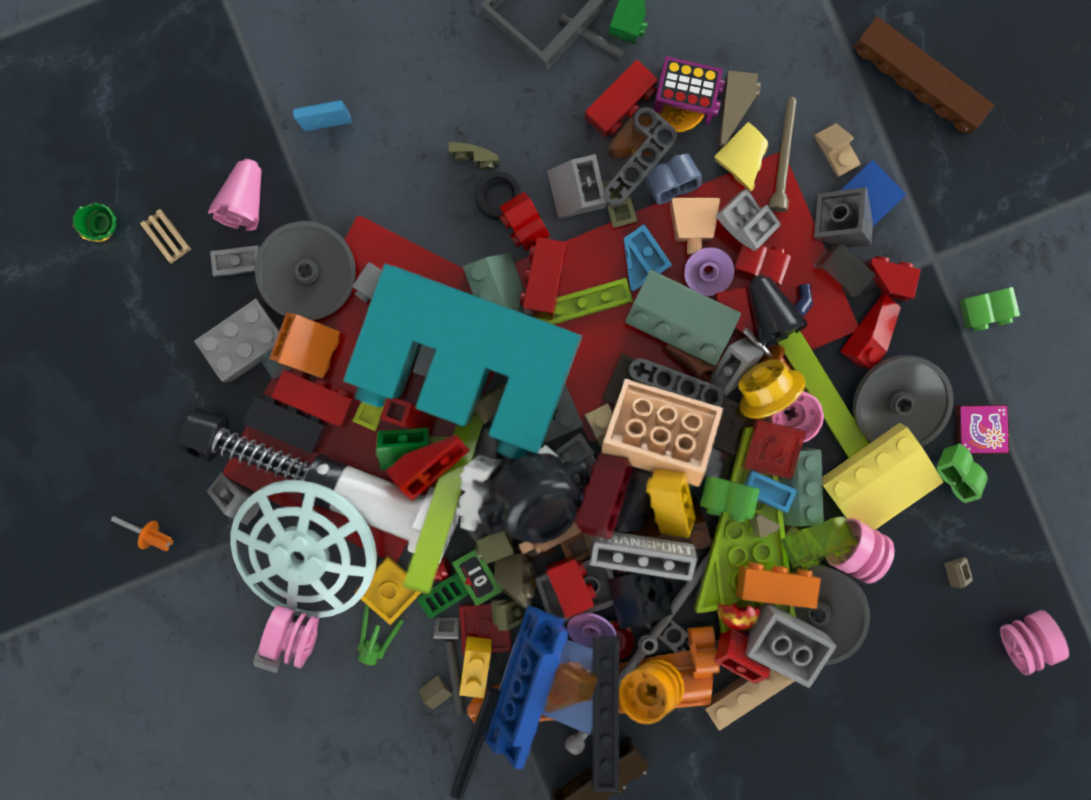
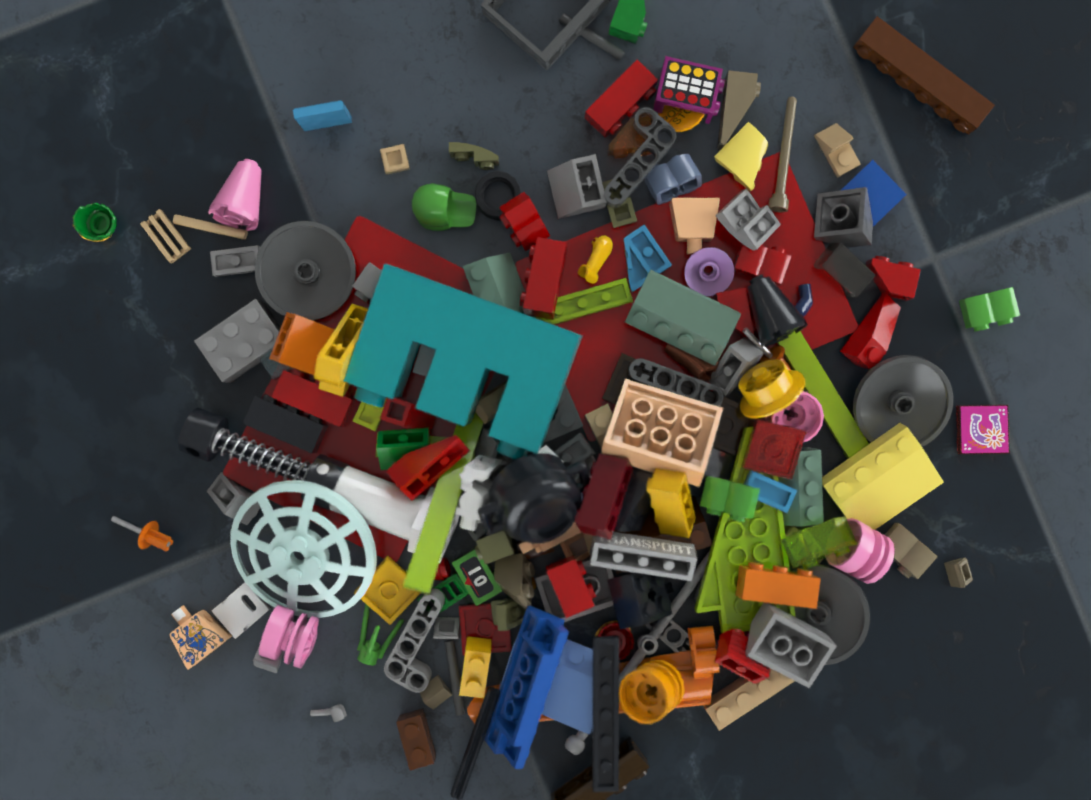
(196, 635): none -> torso
(210, 227): none -> tan bar
(237, 614): none -> white piece
(337, 712): none -> light grey hand
(338, 351): none -> yellow brick
(394, 159): none -> tan tile
(416, 635): none -> light grey beam
(416, 739): none -> reddish brown brick
(441, 208): none -> bright green piece
(571, 687): clear orange slope -> none
(585, 625): lavender dish -> none
(601, 250): none -> yellow piece
(740, 617): red hair -> none
(763, 526): dark tan slope -> none
(909, 552): none -> dark tan brick
(962, 473): bright green brick -> none
(1034, 642): bright pink wheel -> none

